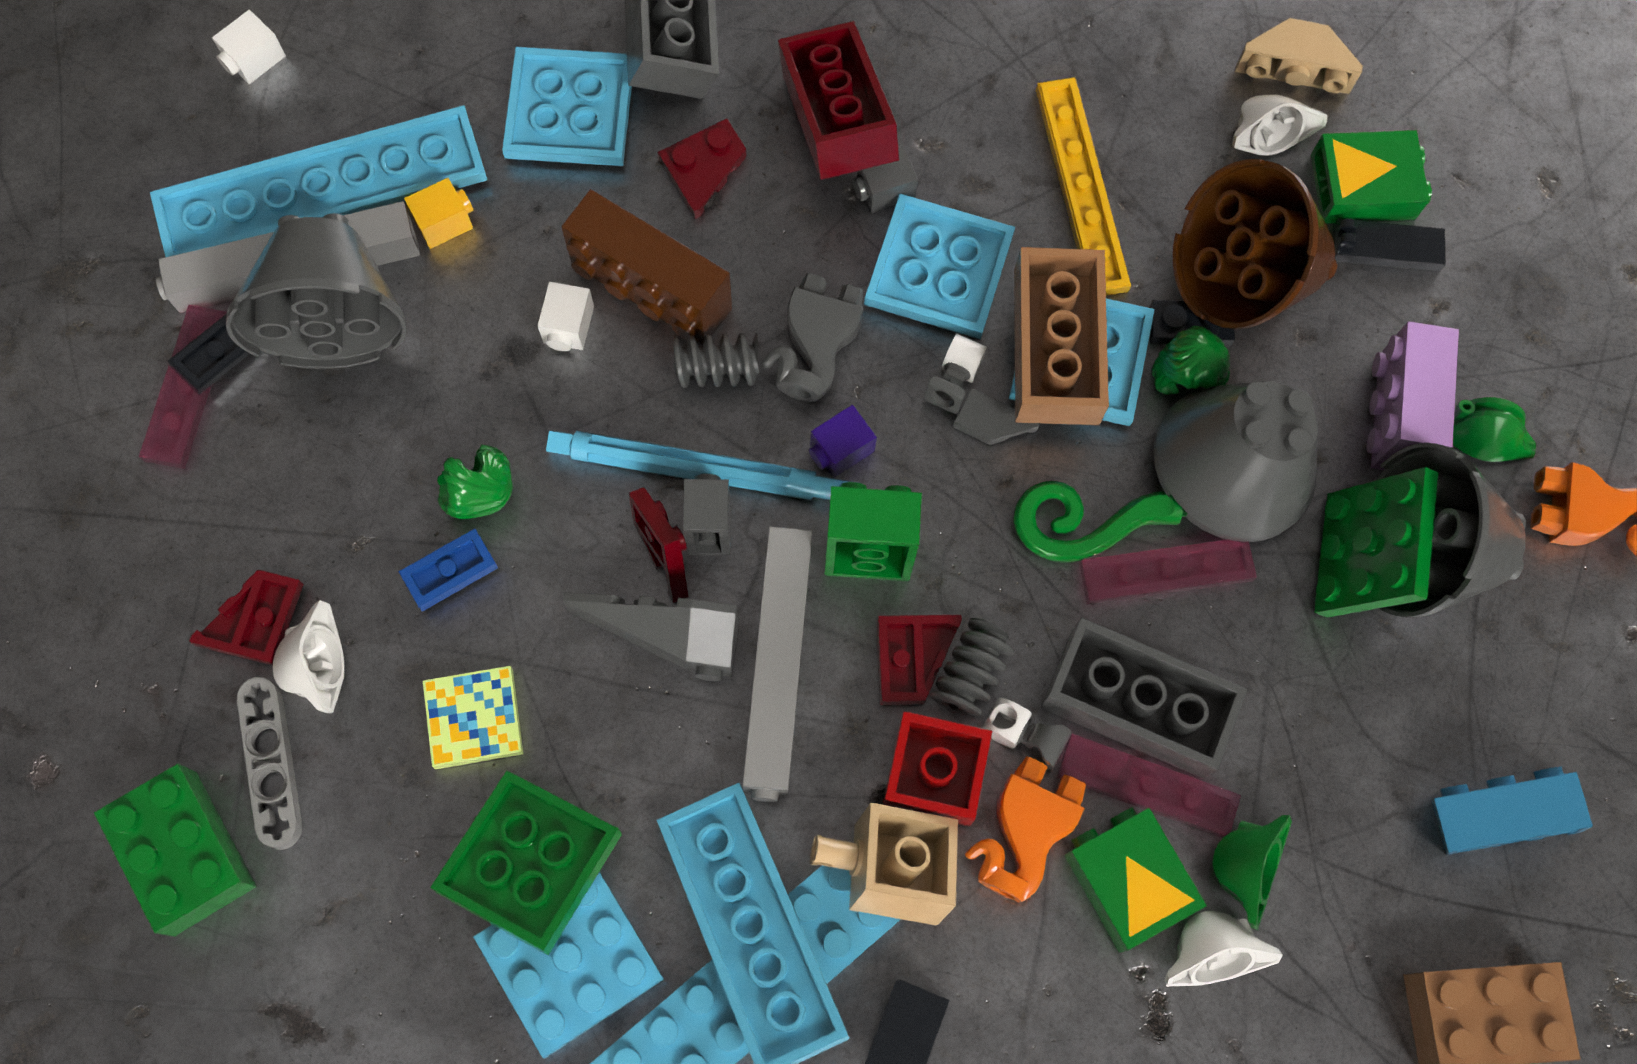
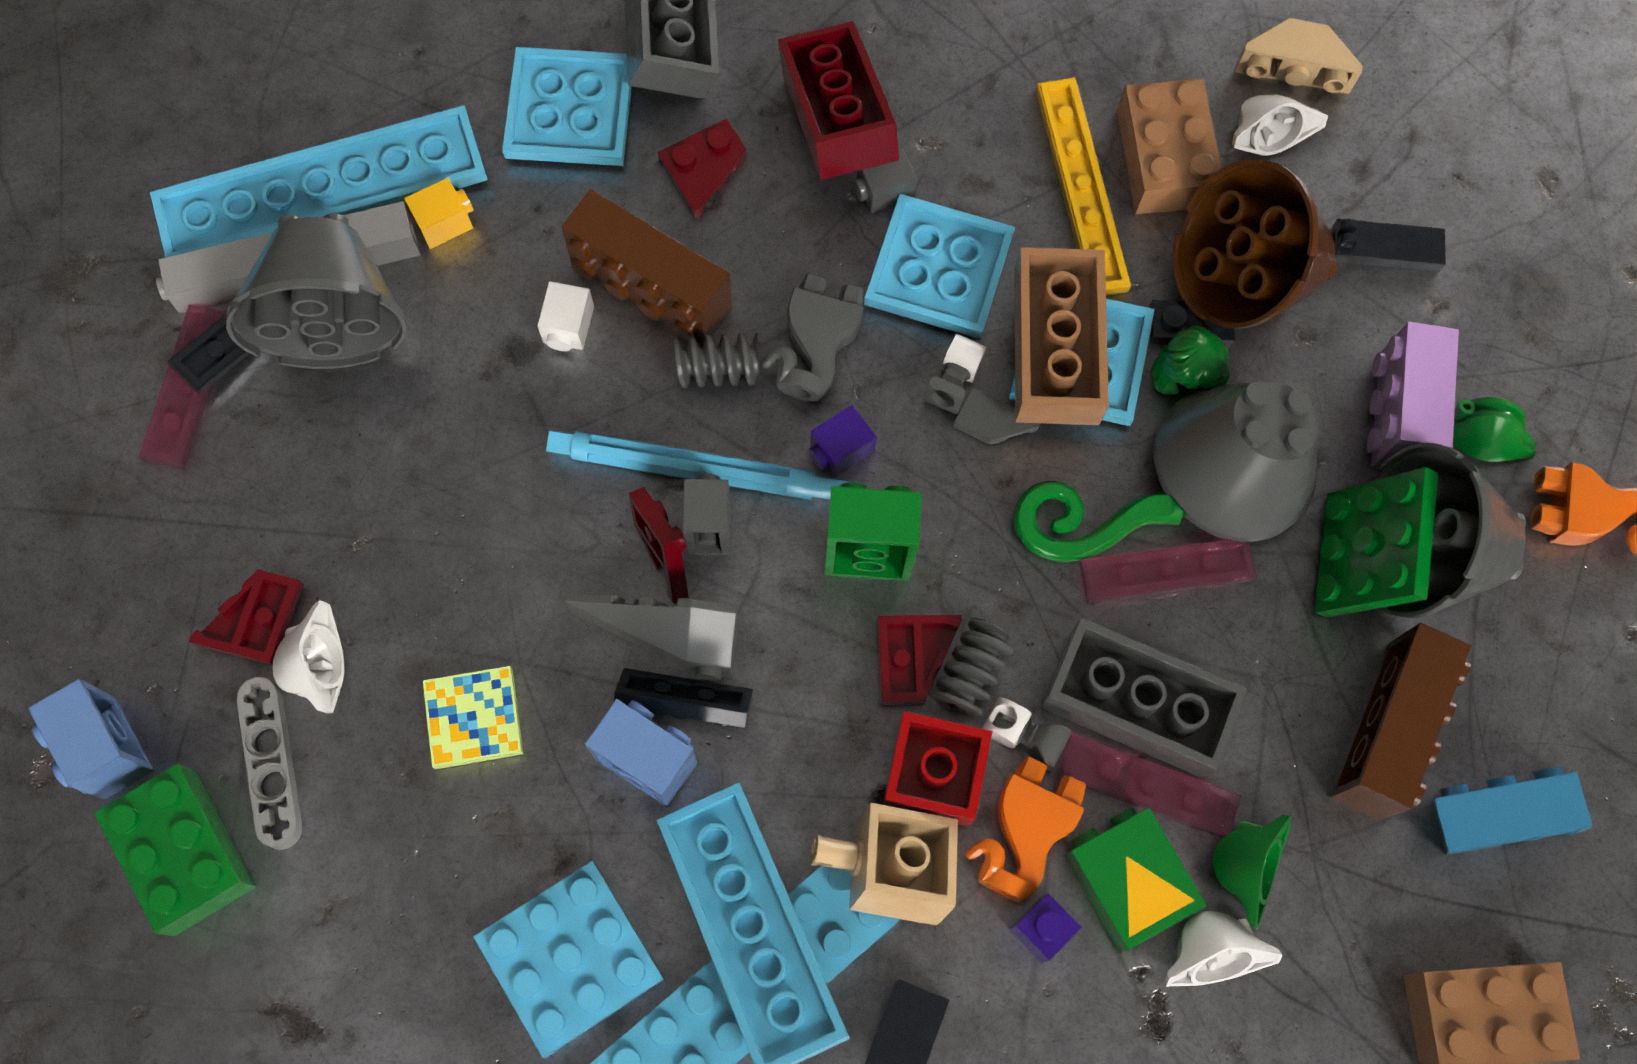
(89, 740): none -> medium blue brick
(248, 47): white brick -> none
(448, 569): blue plate -> none
(478, 490): green hair -> none
(527, 862): green plate -> none
(642, 751): none -> medium blue brick
(685, 697): none -> black plate
(777, 664): light grey brick -> none
(1045, 928): none -> dark purple brick
(1167, 142): none -> medium nougat brick
(1370, 176): green brick -> none
(1402, 723): none -> reddish brown brick

